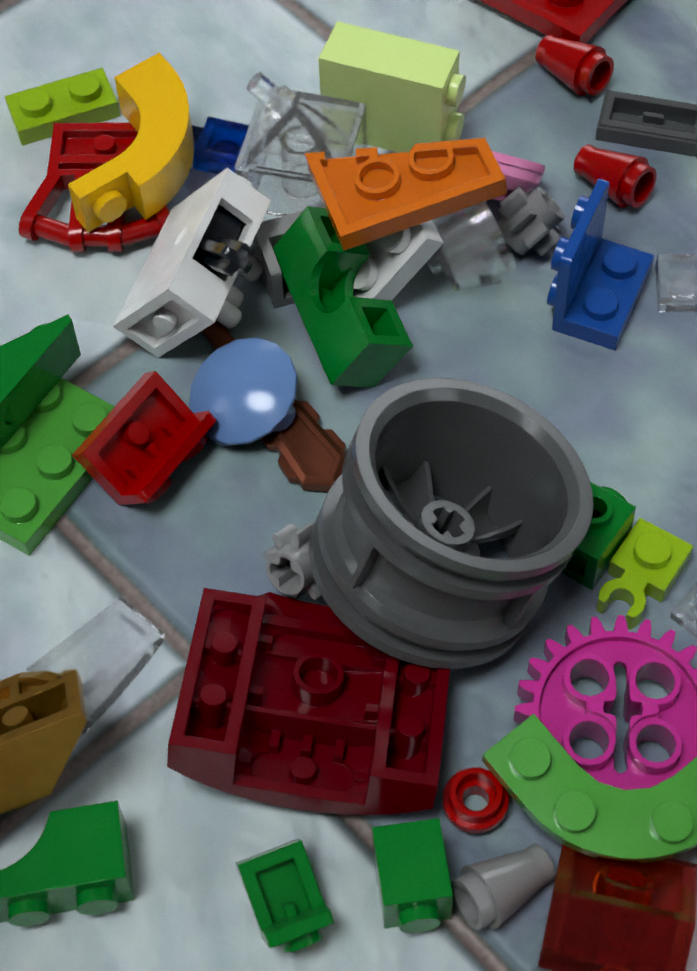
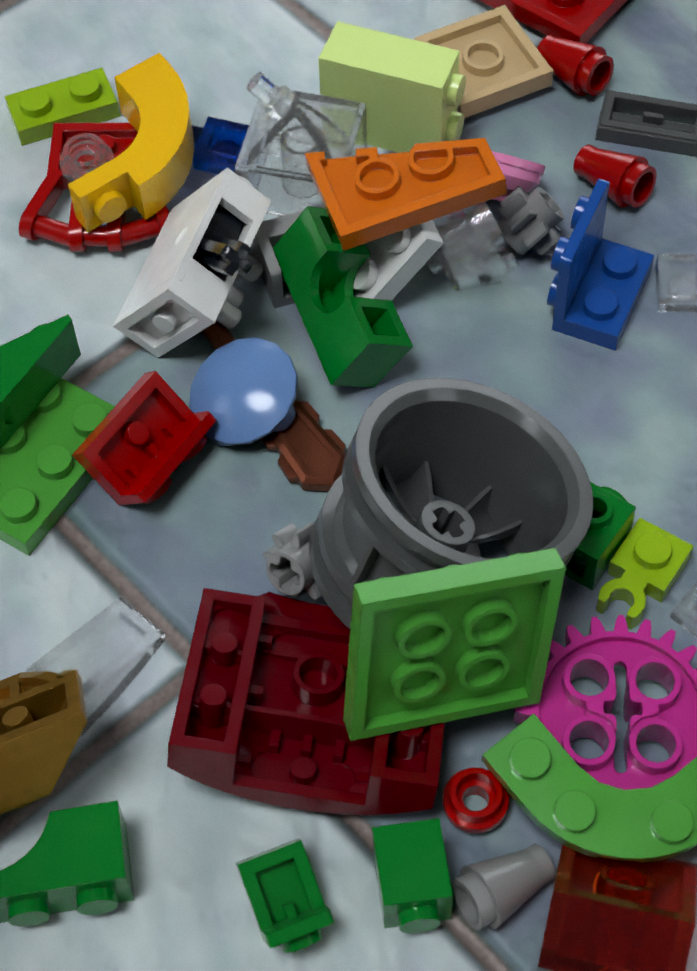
(83, 154): none -> clear plate
(450, 642): none -> bright green plate
(495, 59): none -> tan plate

